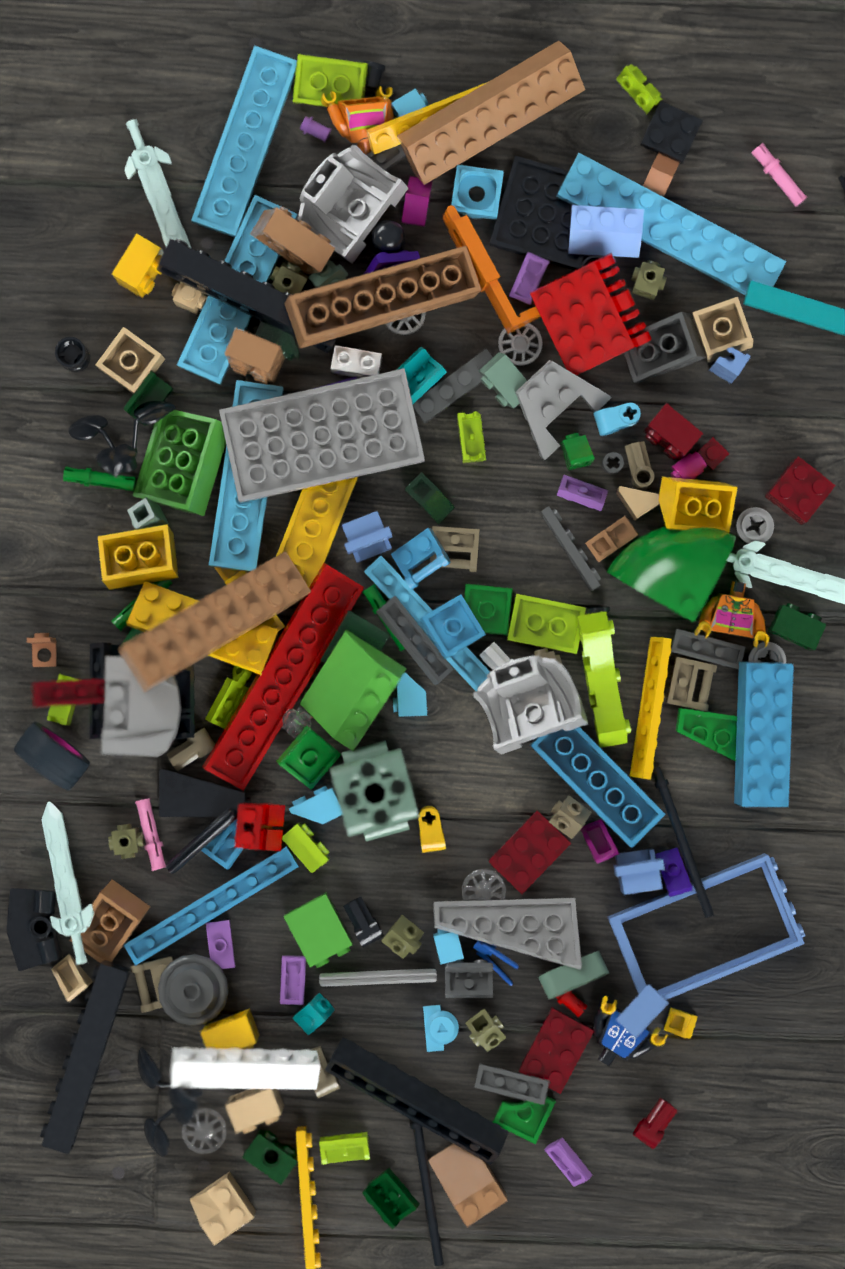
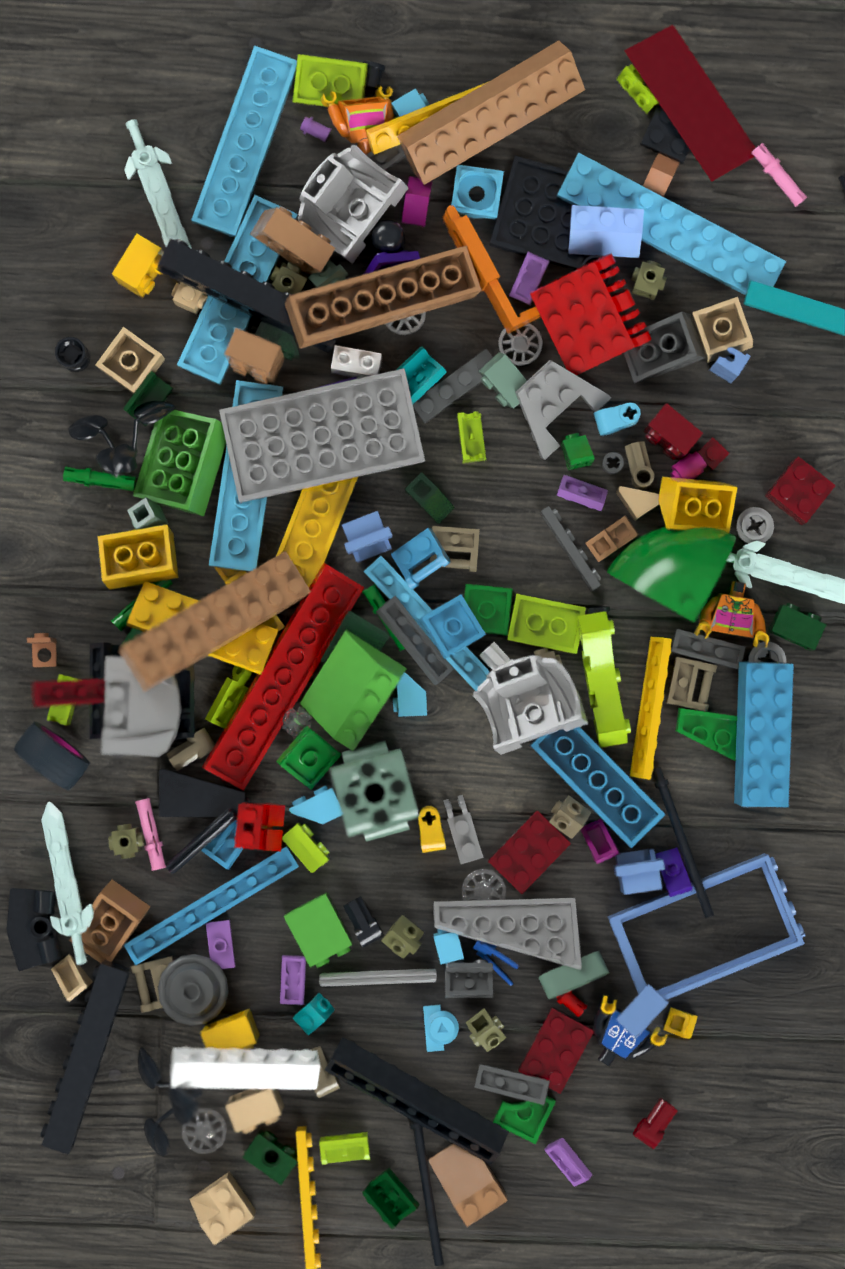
(463, 832): none -> light grey hinge
(691, 102): none -> dark red sticker

